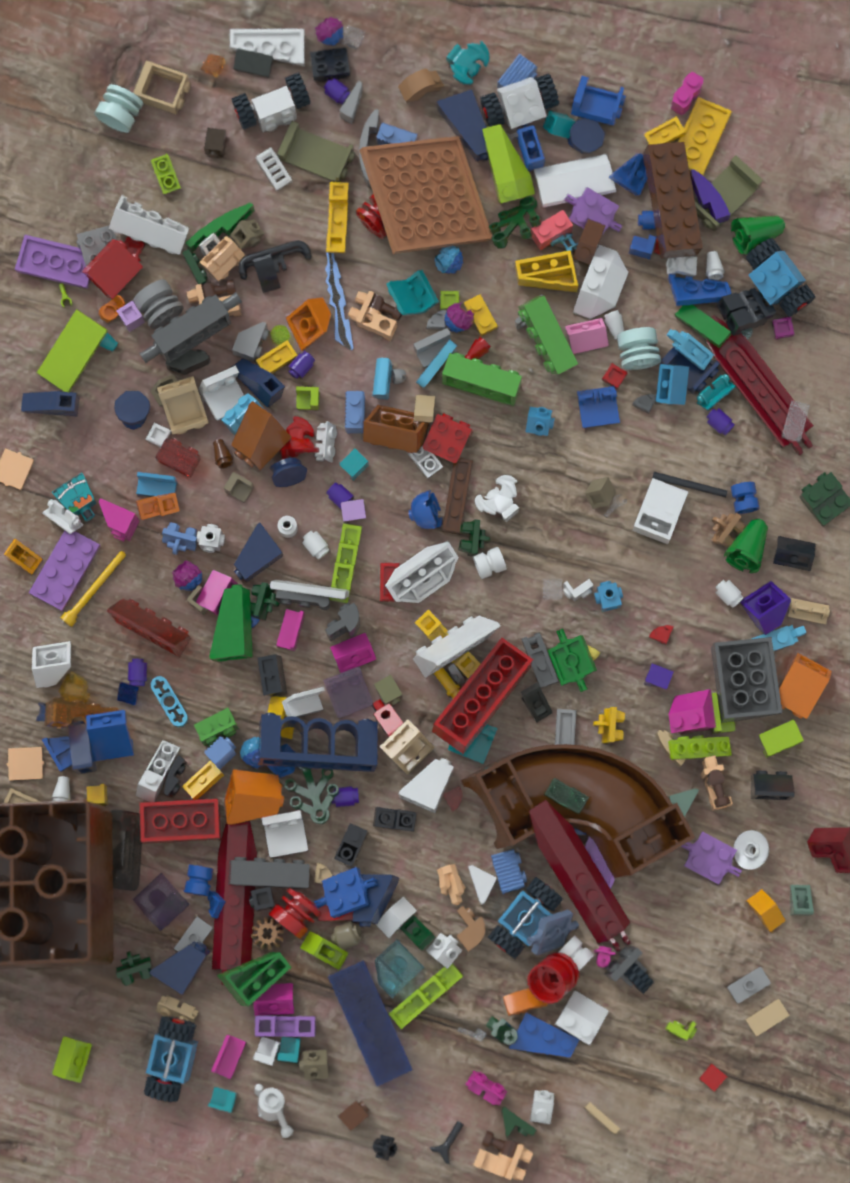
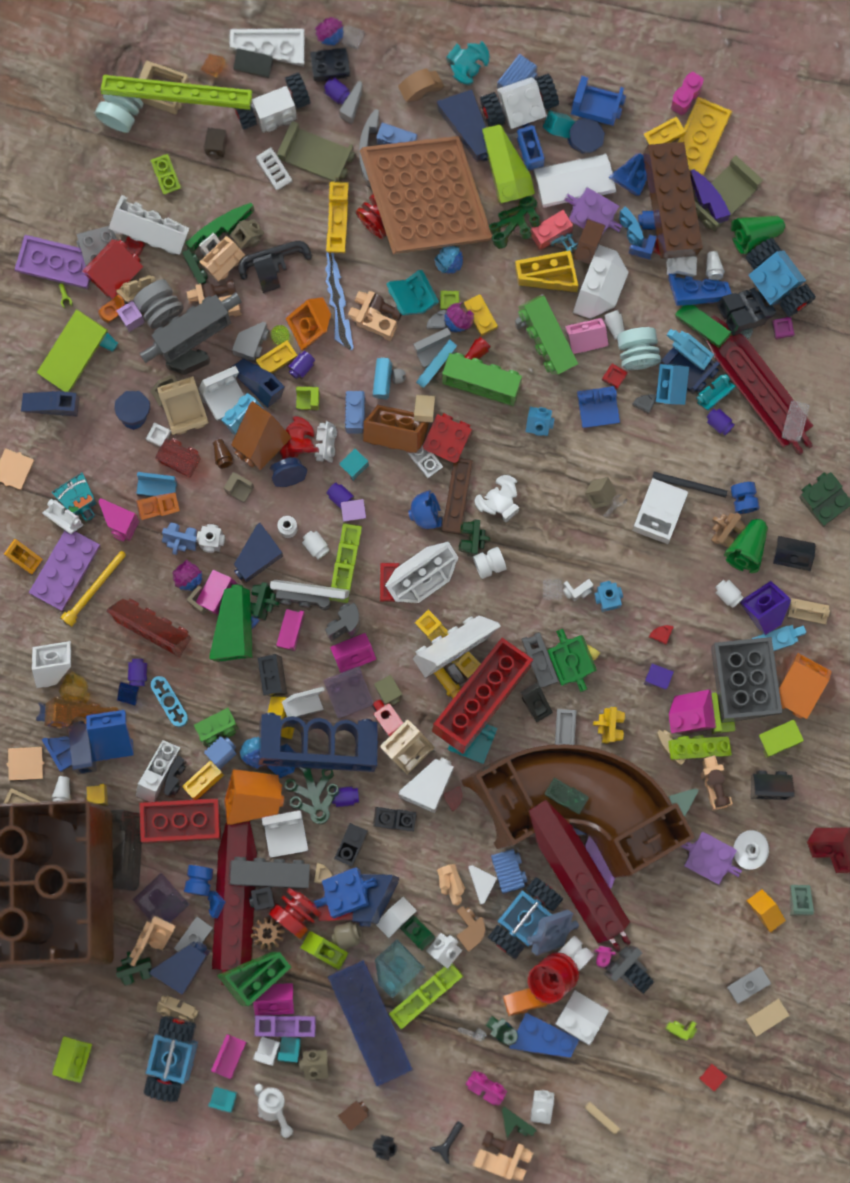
(131, 289): none -> tan hinge
(155, 934): none -> light nougat bracket
(176, 92): none -> lime tile
(634, 232): none -> dark azure slope

